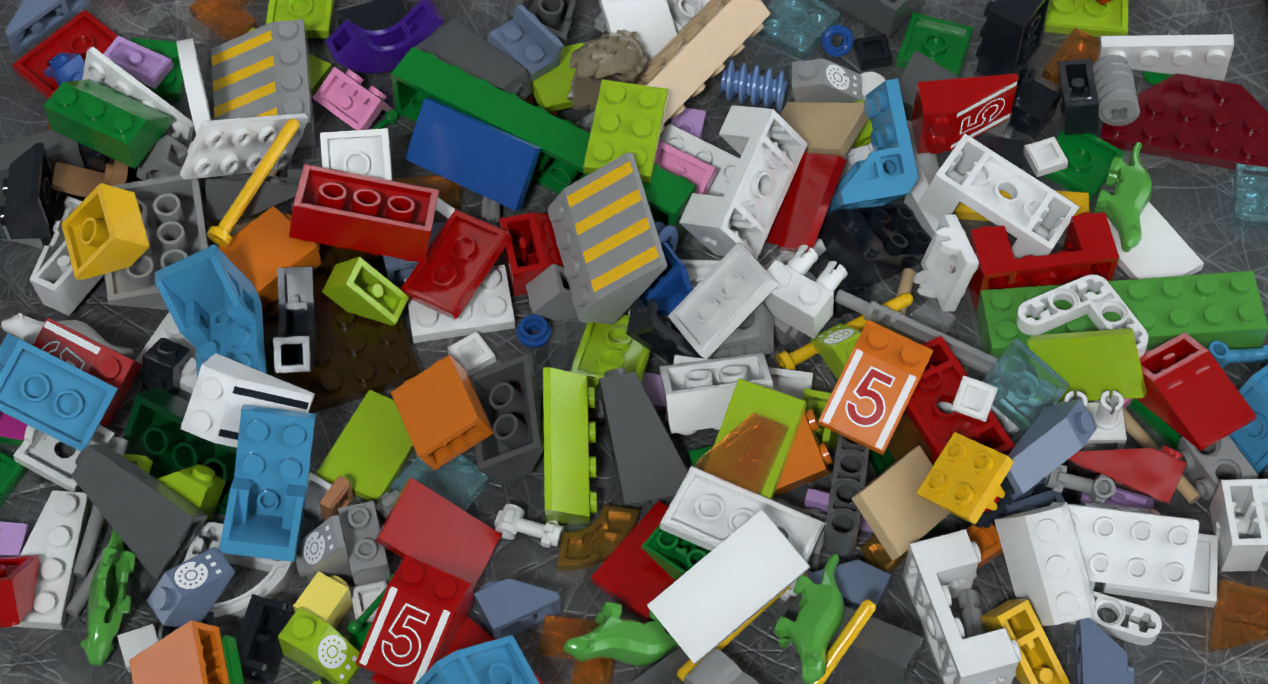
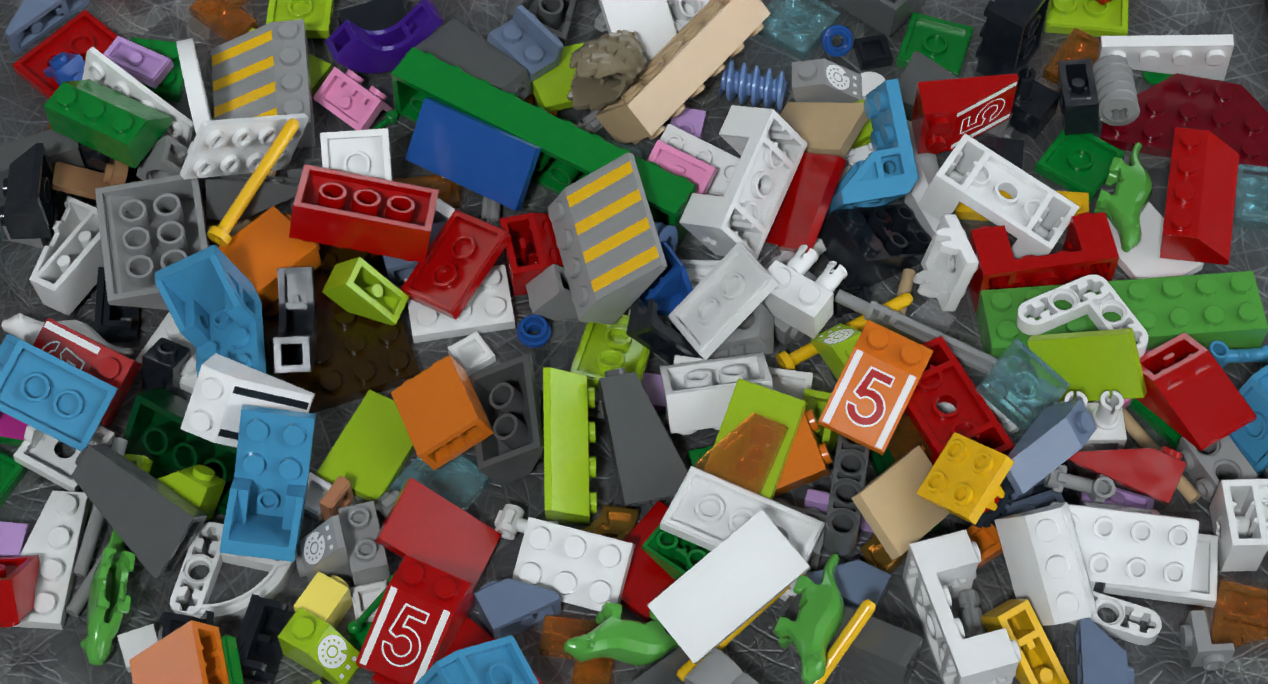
(105, 232): yellow slope -> none
(113, 321): none -> black hinge
(191, 588): sand blue slope -> none
(574, 563): none -> white plate
(626, 121): lime plate -> none
(974, 398): white tile -> none
(1045, 156): white tile -> none
(1197, 639): none -> light grey bracket
(1199, 198): none -> red slope

